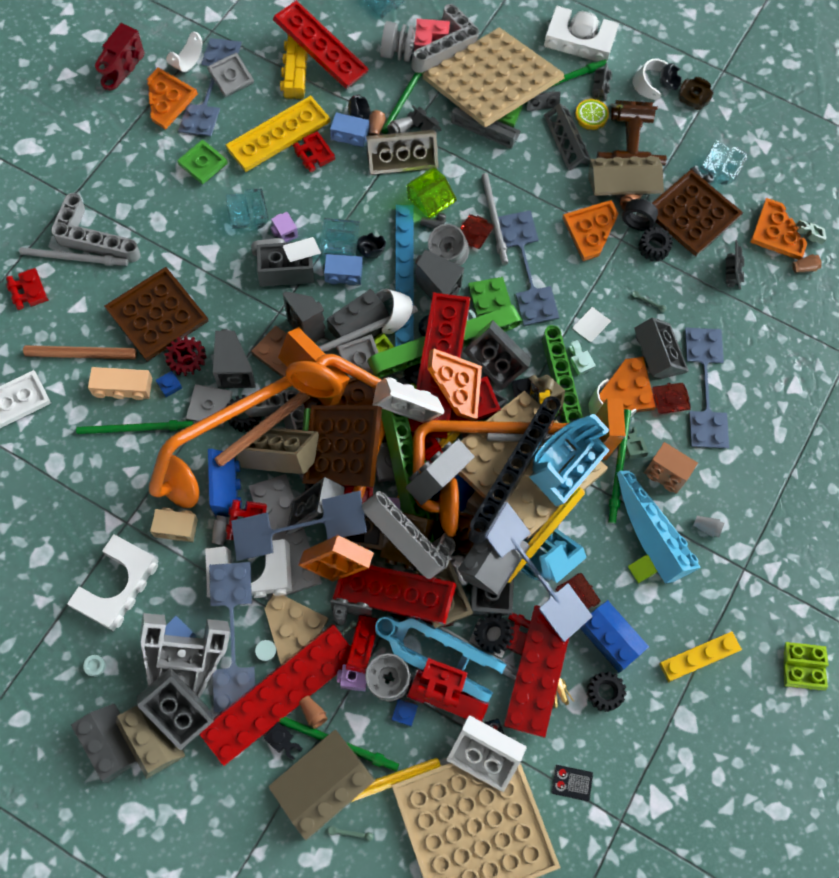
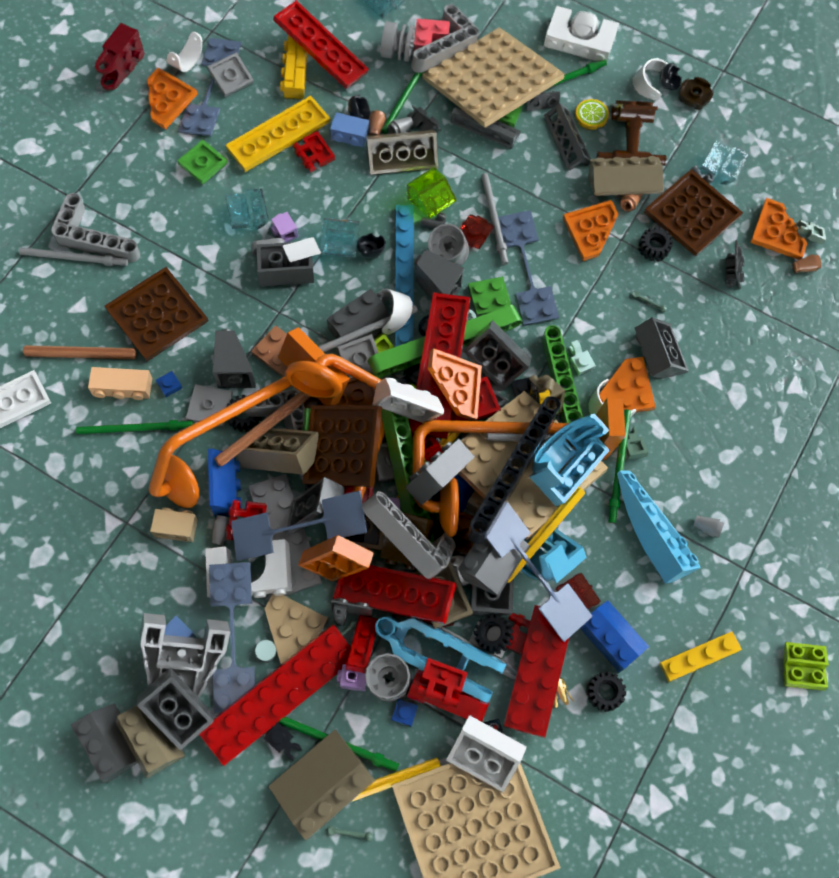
(32, 286): red plate -> none
(94, 665): light aqua tile -> none
(110, 611): white arch -> none
(186, 357): dark red gear -> none
(305, 313): dark grey slope -> none
(313, 712): nougat cone -> none
(343, 269): medium blue brick -> none
(572, 783): black sticker -> none
(591, 324): white sticker -> none
(601, 82): dark grey hinge -> none
(640, 206): black tyre -> none
(642, 569): lime slope -> none
(670, 468): nougat brick -> none
(671, 398): clear red piece -> none
(706, 427): sand blue hinge -> none

